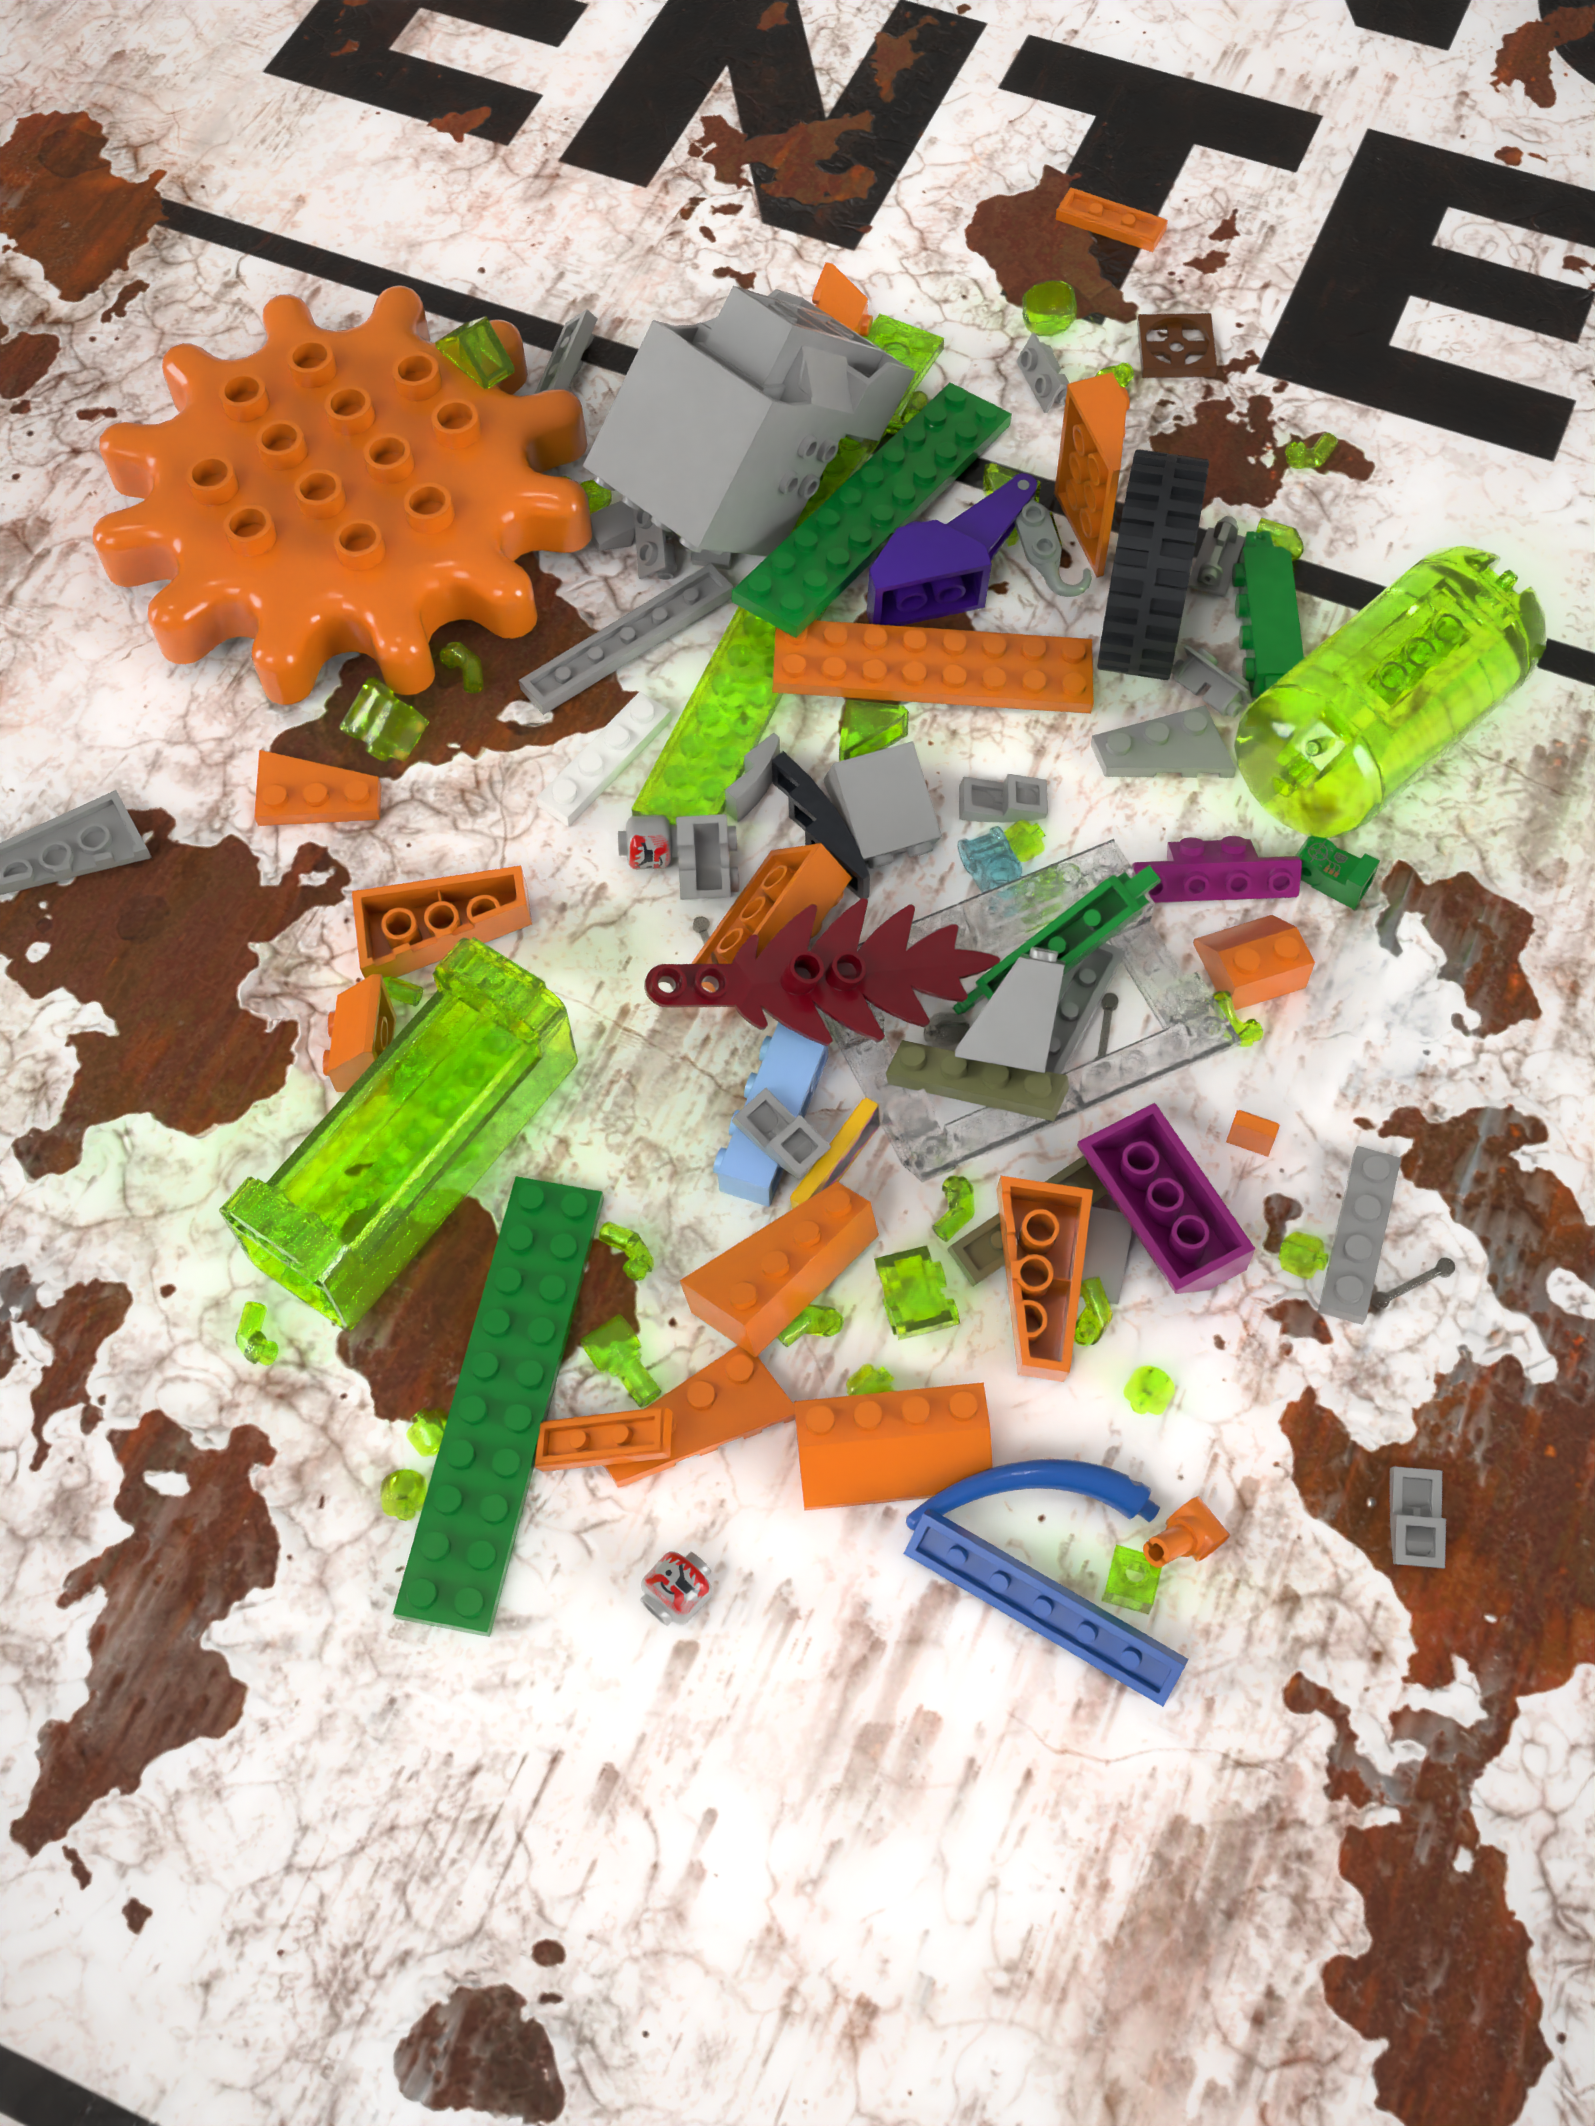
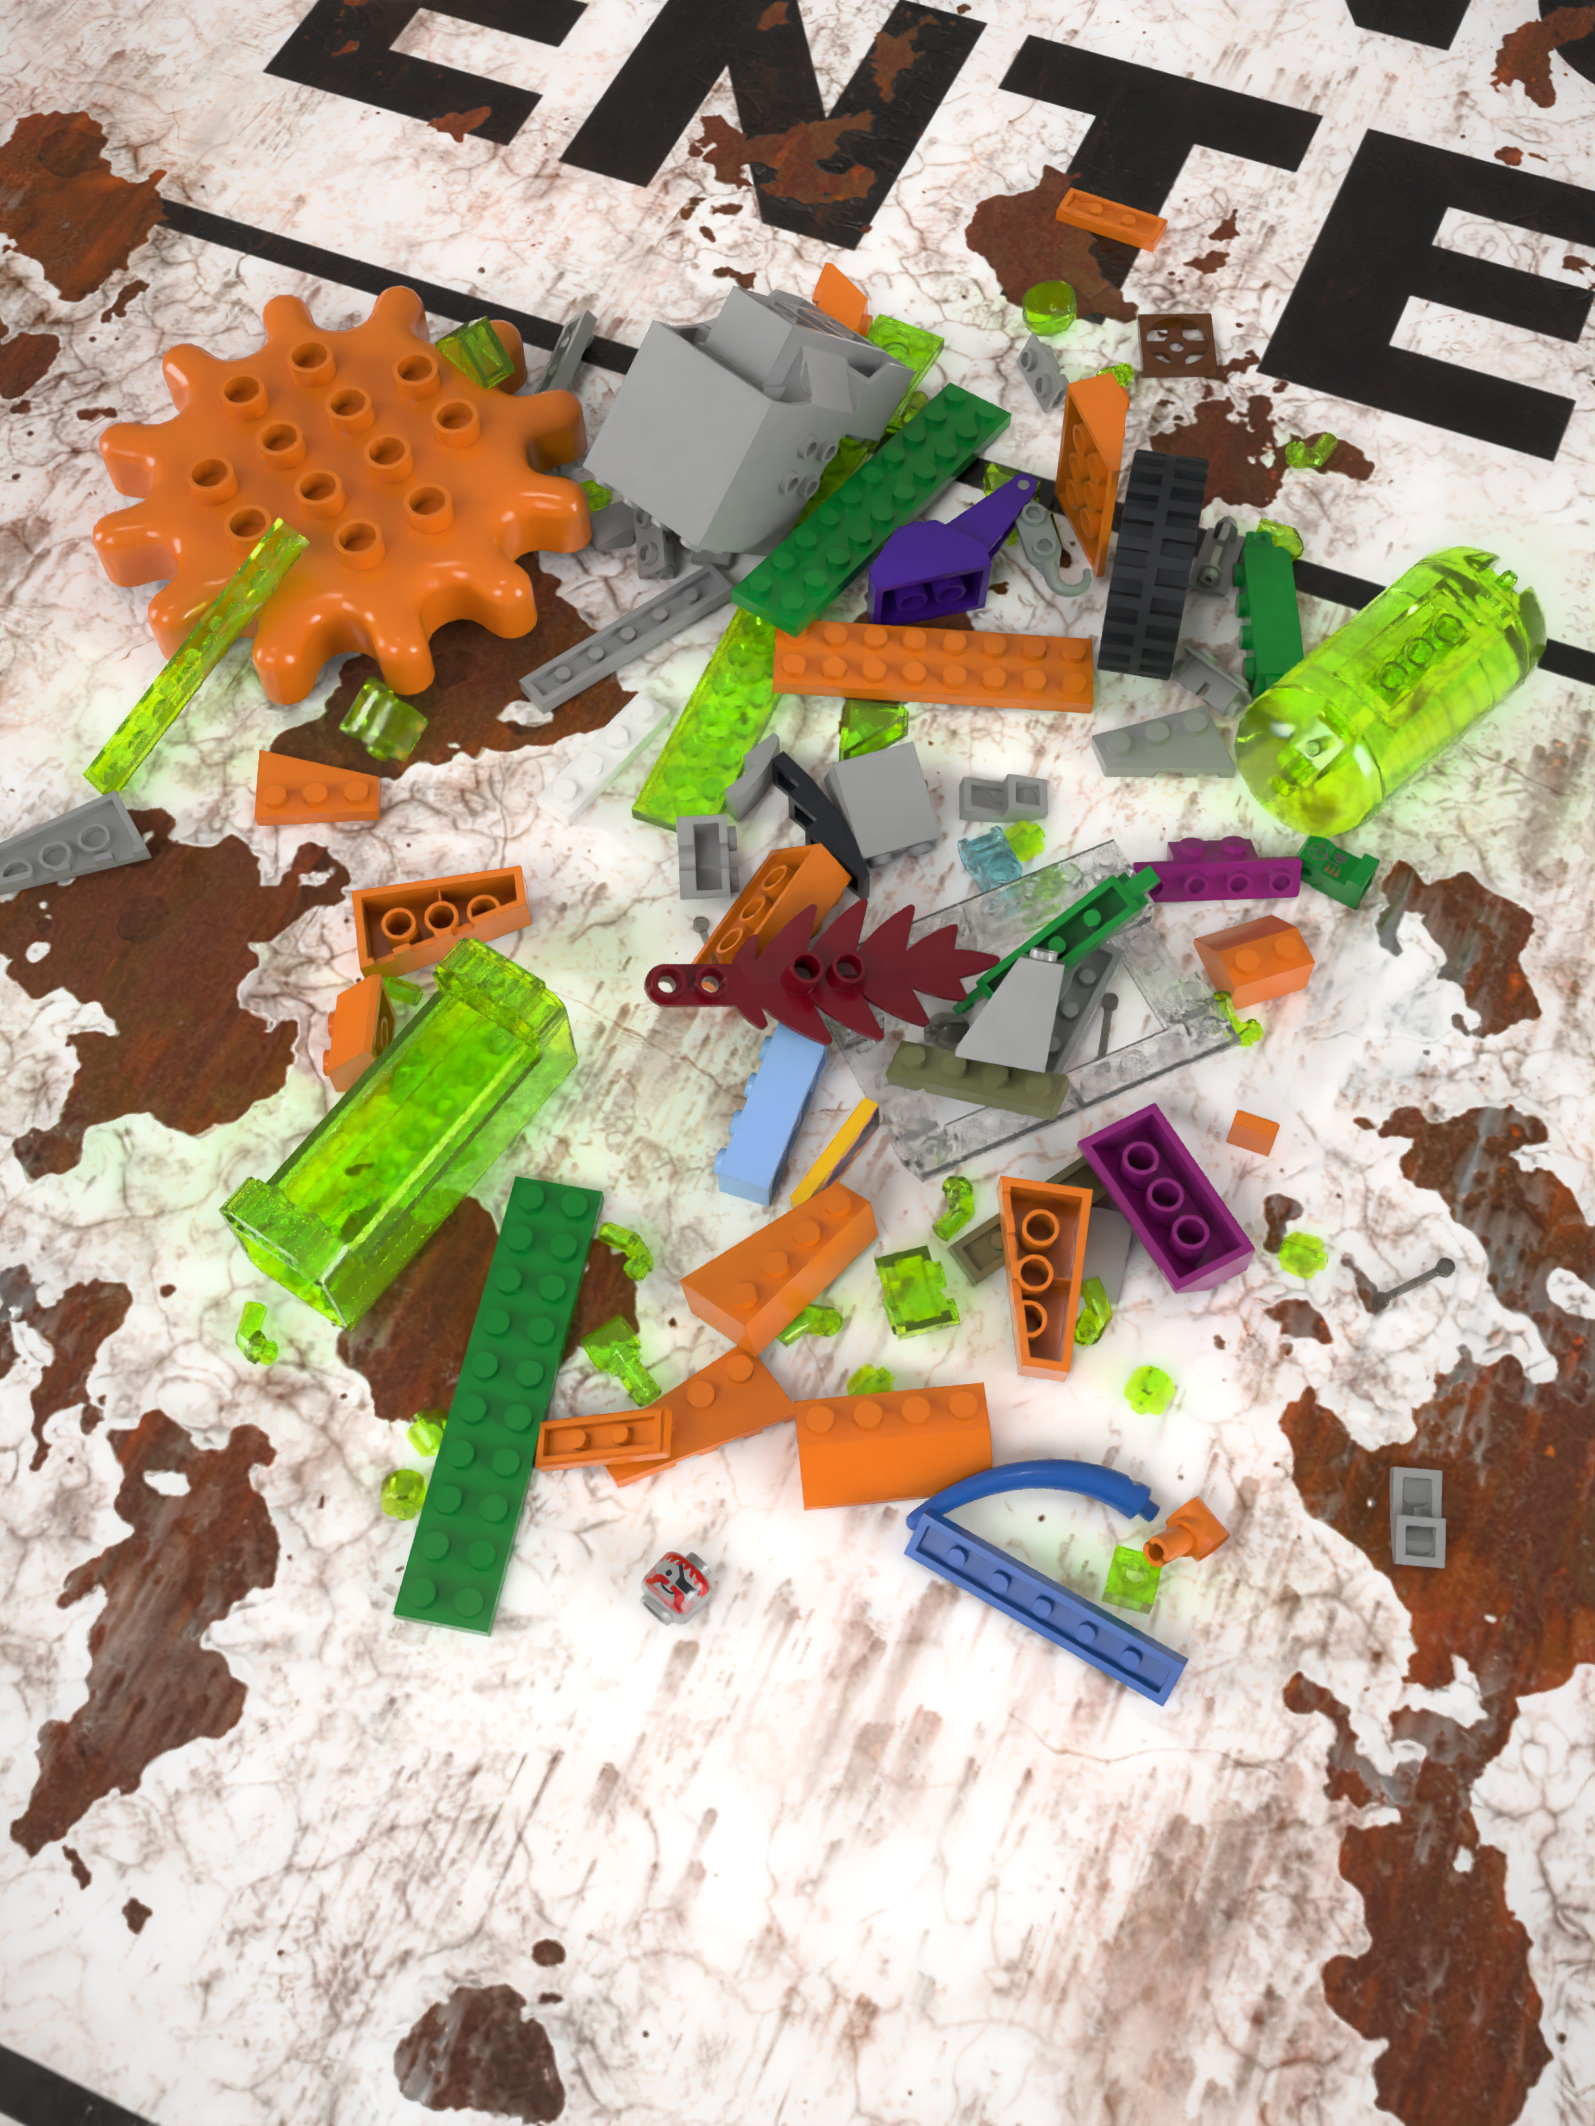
(196, 658): none -> clear neon green plate
(459, 655): clear neon green arm -> none
(648, 842): light grey head -> none
(781, 1135): light grey slope -> none
(1359, 1235): light grey plate -> none

